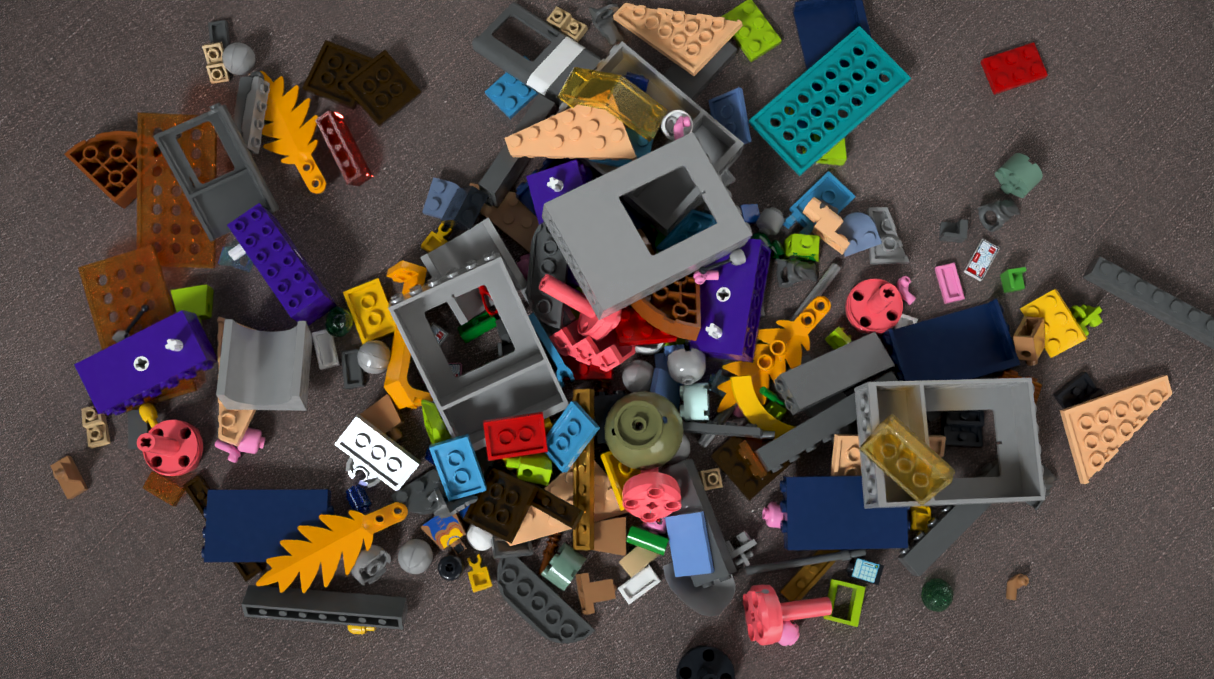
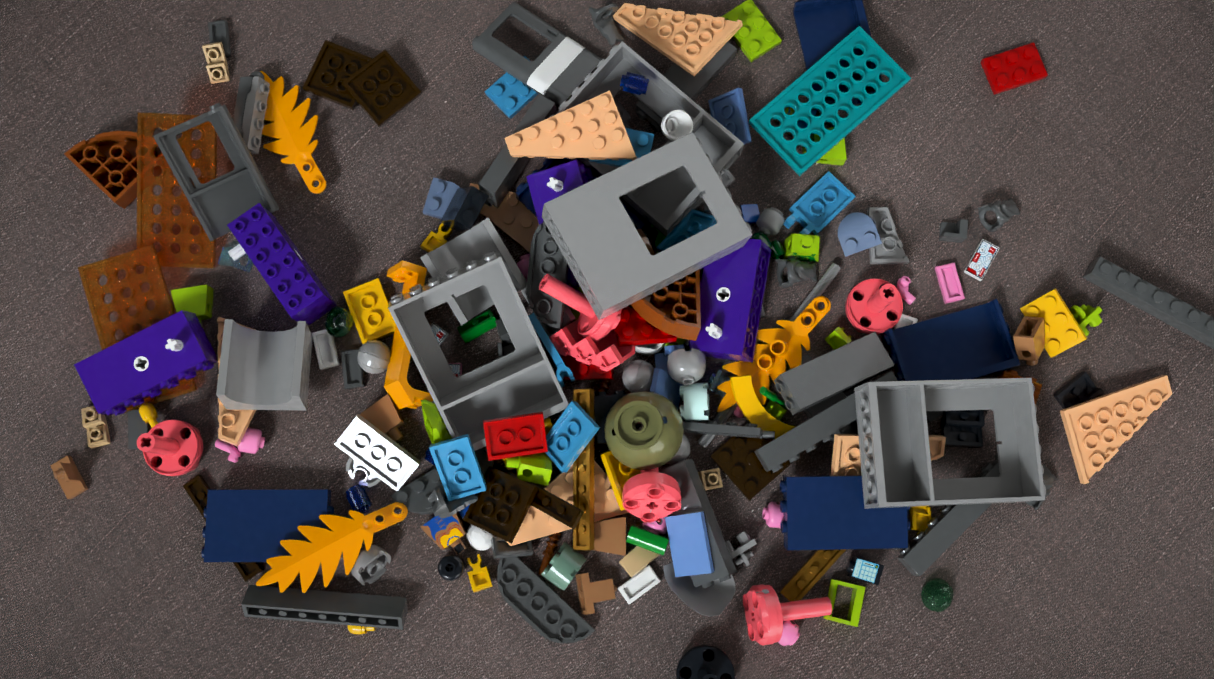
(123, 334): black hinge -> none
(163, 488): clear orange plate -> none
(238, 58): light grey piece -> none
(343, 148): clear red brick -> none
(415, 556): light grey piece -> none
(483, 290): red piece -> none
(566, 24): tan slope -> none
(617, 97): clear yellow windscreen -> none
(679, 126): bright pink arm -> none
(710, 275): bright pink arm -> none
(736, 258): hinge -> none
(756, 467): clear orange plate -> none
(827, 223): light nougat plate -> none
(844, 555): dark grey bar -> none
(907, 460): clear yellow slope -> none
(1013, 280): bright green panel -> none
(1015, 583): medium nougat arm -> none
(1018, 175): sand green brick -> none

